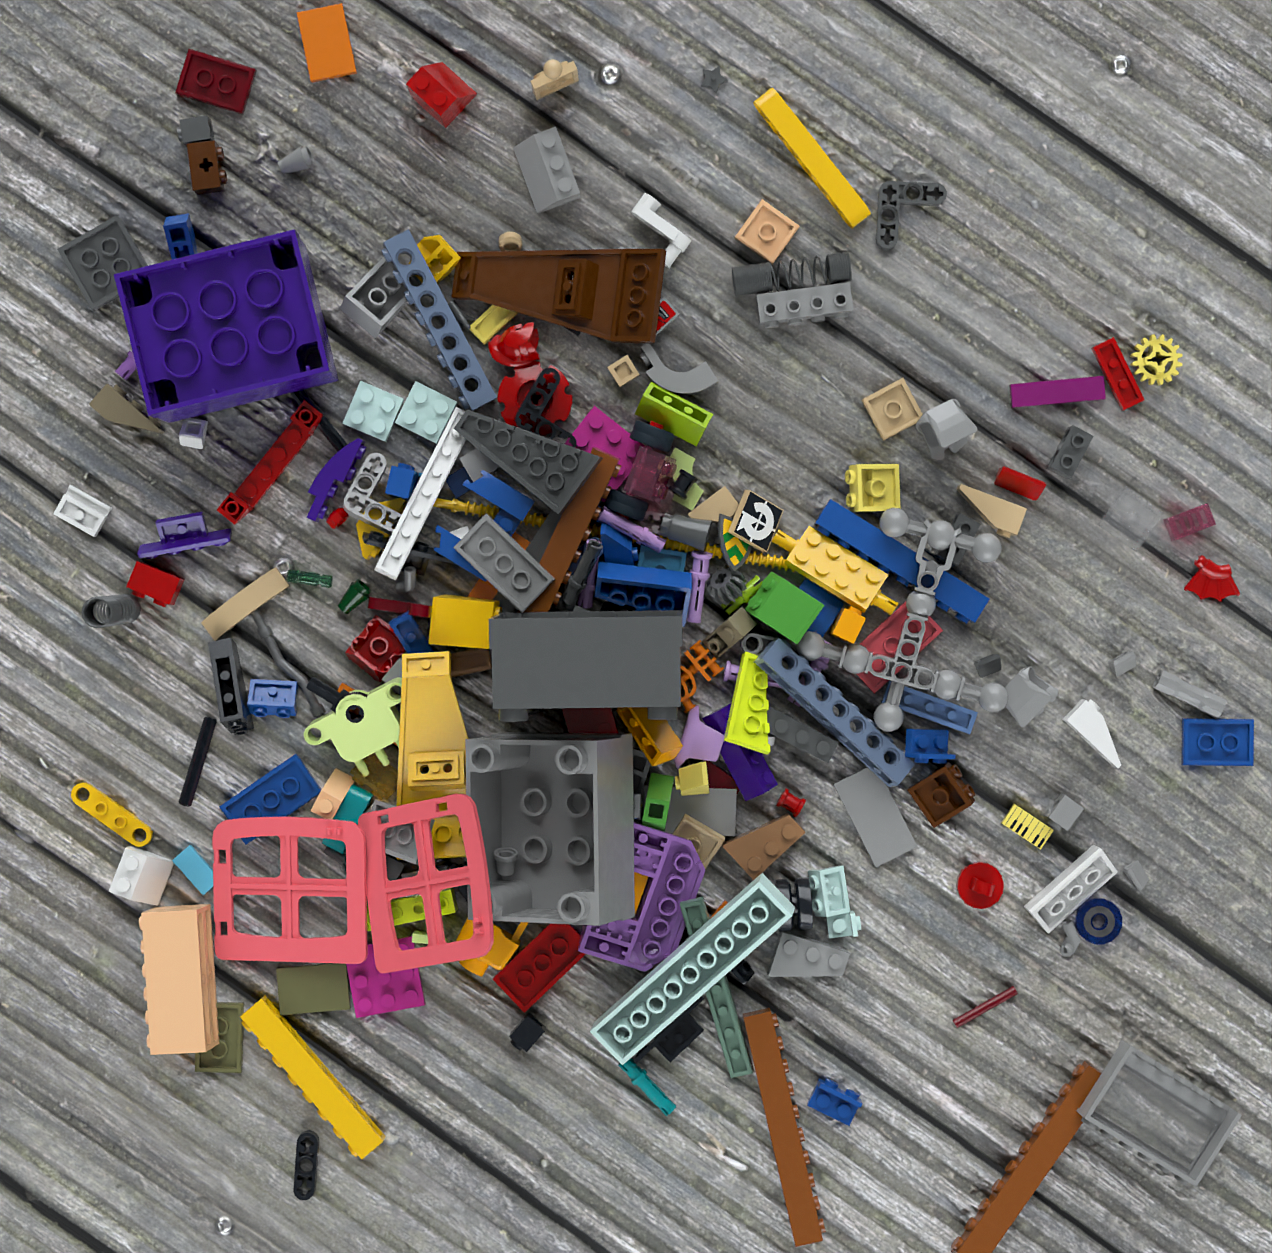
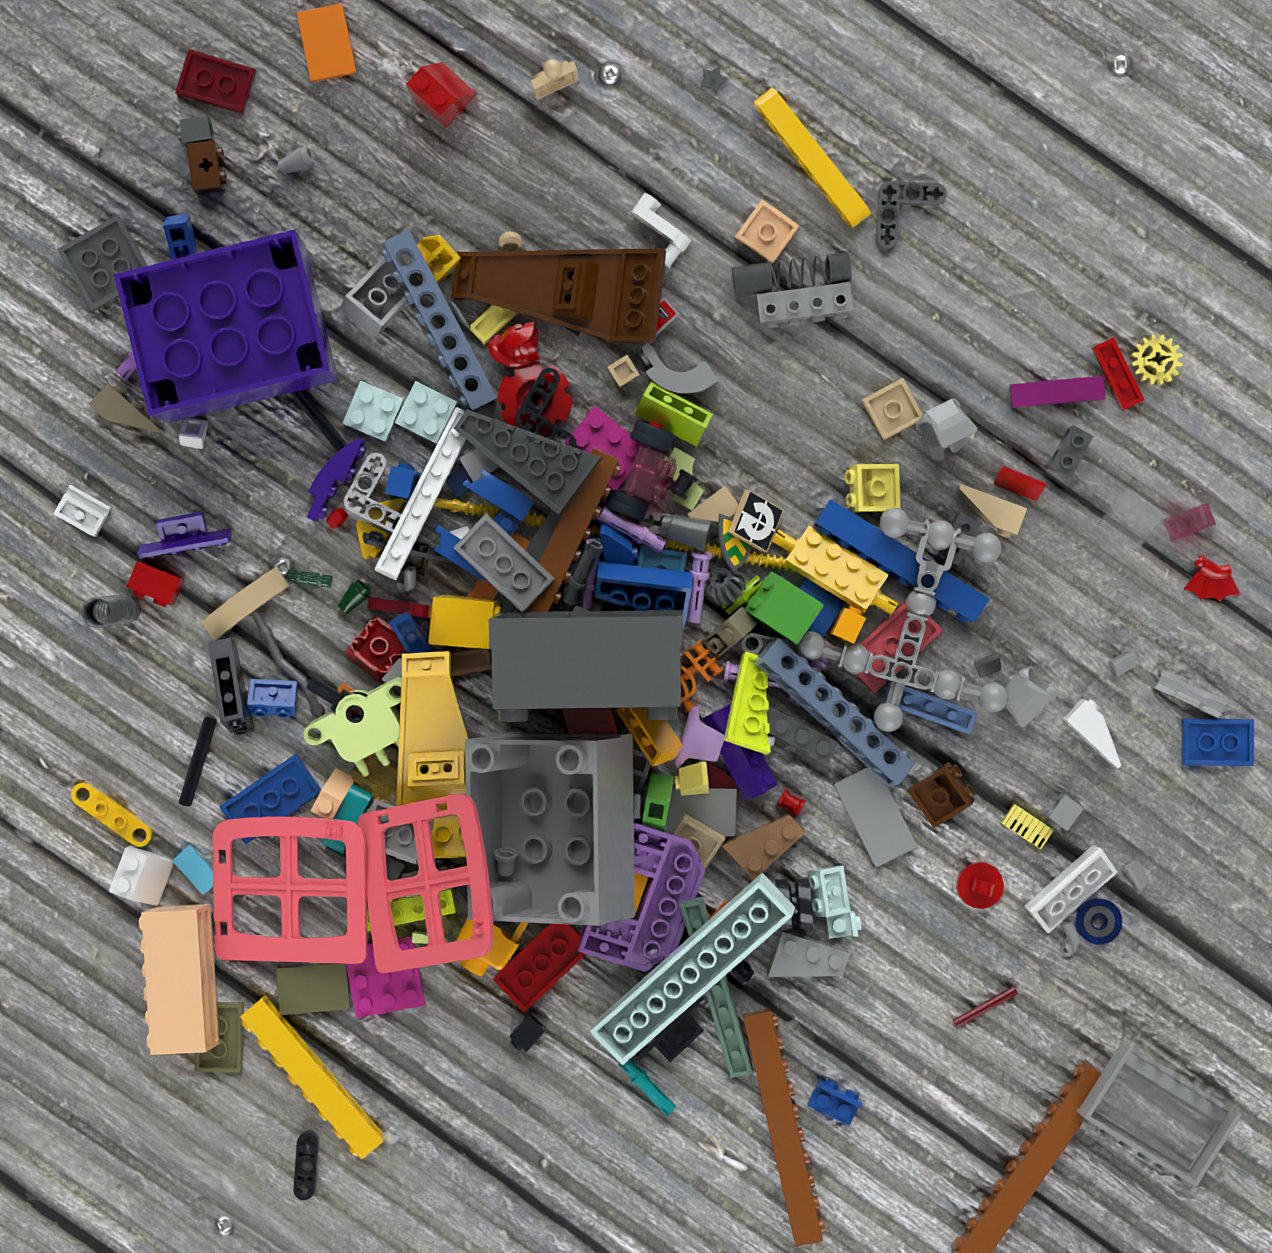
(272, 464): red slope -> none
(546, 170): light grey slope -> none
(927, 744): blue bracket -> none

